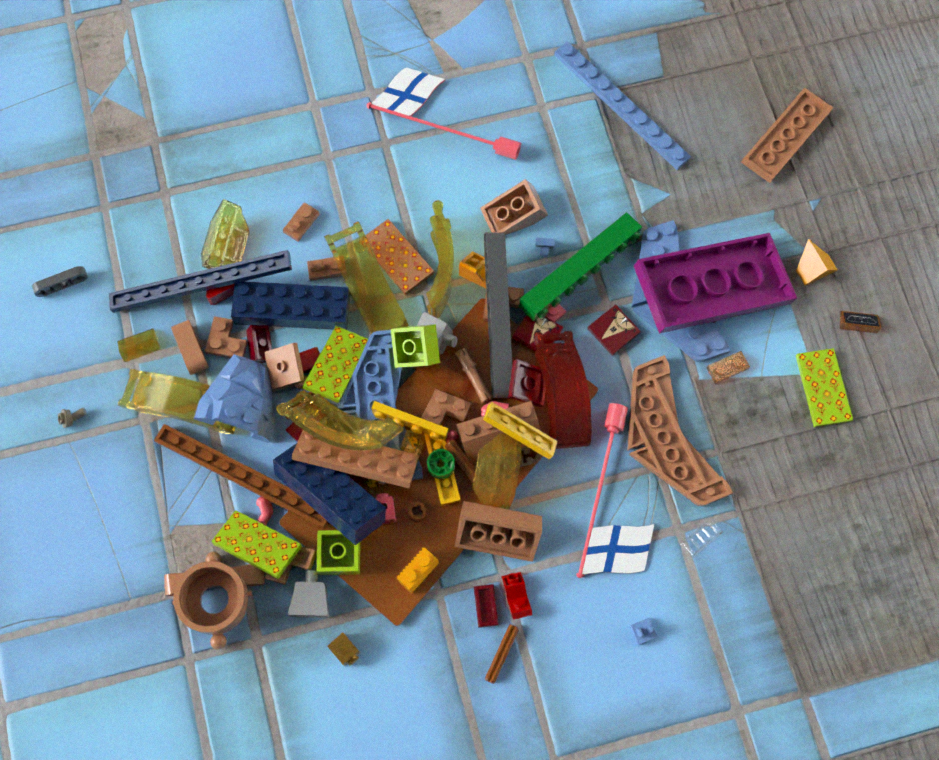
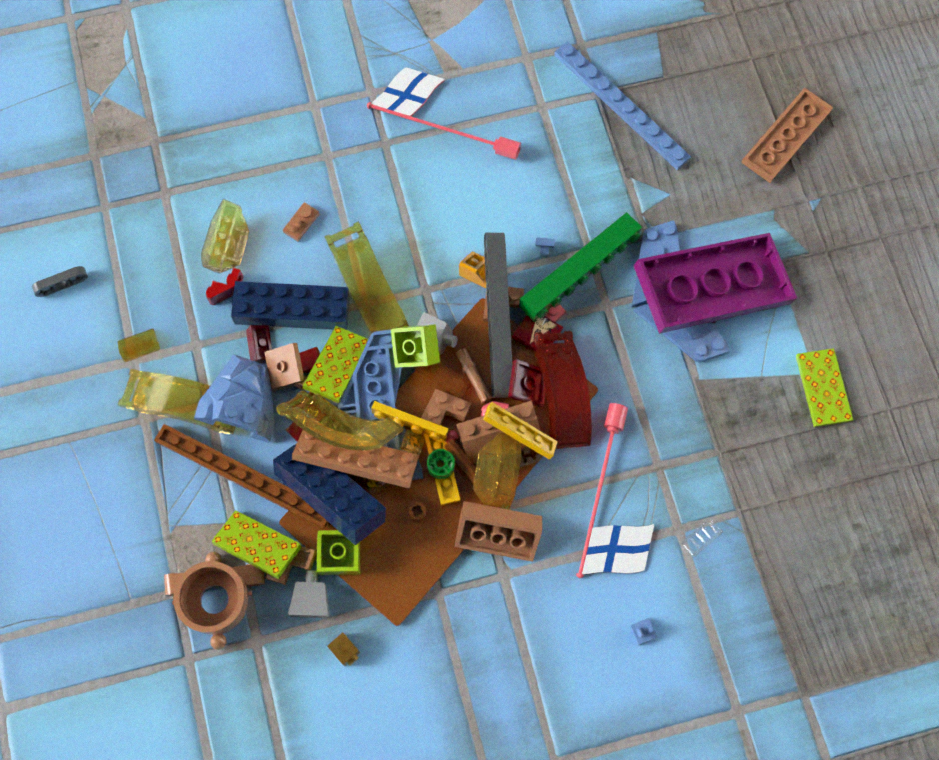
(66, 419): dark tan plate -> none
(189, 347): nougat beam -> none
(200, 281): dark blue plate -> none
(221, 343): nougat plate -> none
(266, 510): coral arm -> none
(322, 269): nougat plate -> none
(390, 516): coral brick -> none
(398, 257): nougat tile -> none
(417, 570): light orange brick -> none
(442, 241): clear yellow windscreen -> none
(486, 605): dark red tile -> none
(501, 654): dark orange axle -> none
(514, 209): nougat slope -> none
(516, 595): red slope -> none
(613, 330): dark red tile -> none
(666, 449): nougat wing -> none
(728, 367): clear orange plate -> none
(814, 264): slope -> none
(859, 322): slope -> none

